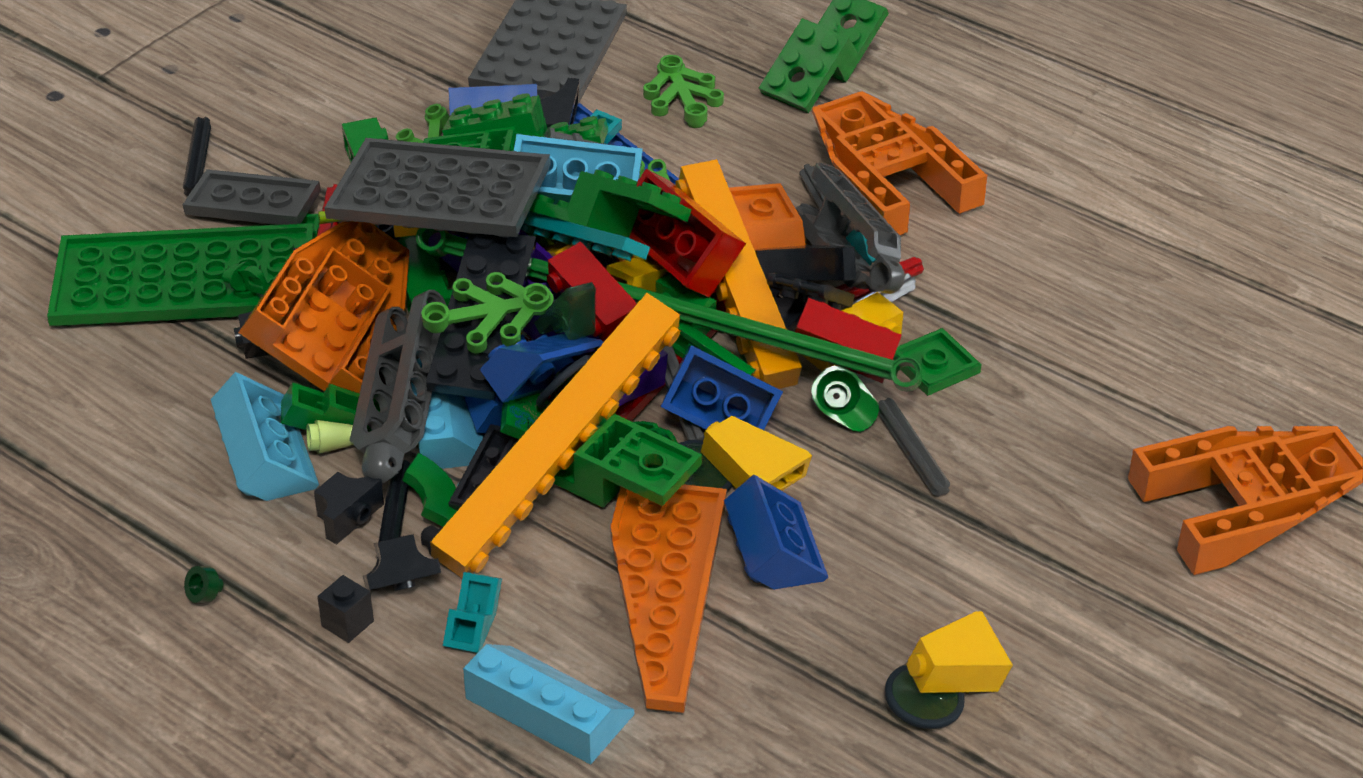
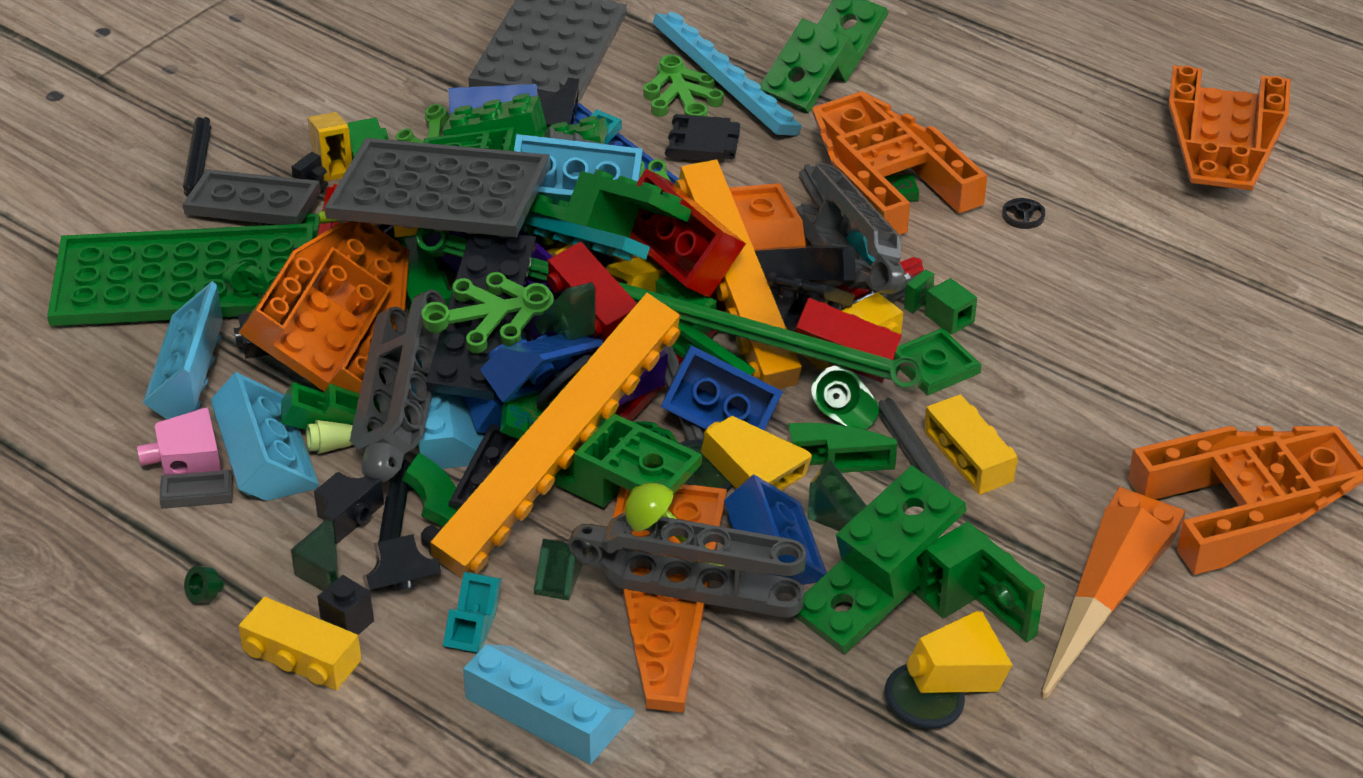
(183, 445): none -> bright pink torso
(186, 355): none -> medium azure slope
(196, 489): none -> dark grey tile
(300, 643): none -> yellow brick
(310, 169): none -> black tile
(316, 557): none -> clear green slope
(331, 141): none -> yellow slope
(556, 570): none -> clear green slope
(647, 505): none -> lime piece
(703, 138): none -> black plate
(727, 75): none -> medium azure plate
(745, 556): none -> dark grey piece
(832, 498): none -> clear green slope
(846, 446): none -> green slope
(879, 558): none -> green bracket
(905, 185): none -> green tile
(917, 290): none -> green tile
(951, 306): none -> green brick
(970, 444): none -> yellow brick
(972, 567): none -> green bracket
(1023, 209): none -> black piece
(1126, 546): none -> orange plate
(1226, 132): none -> orange wedge

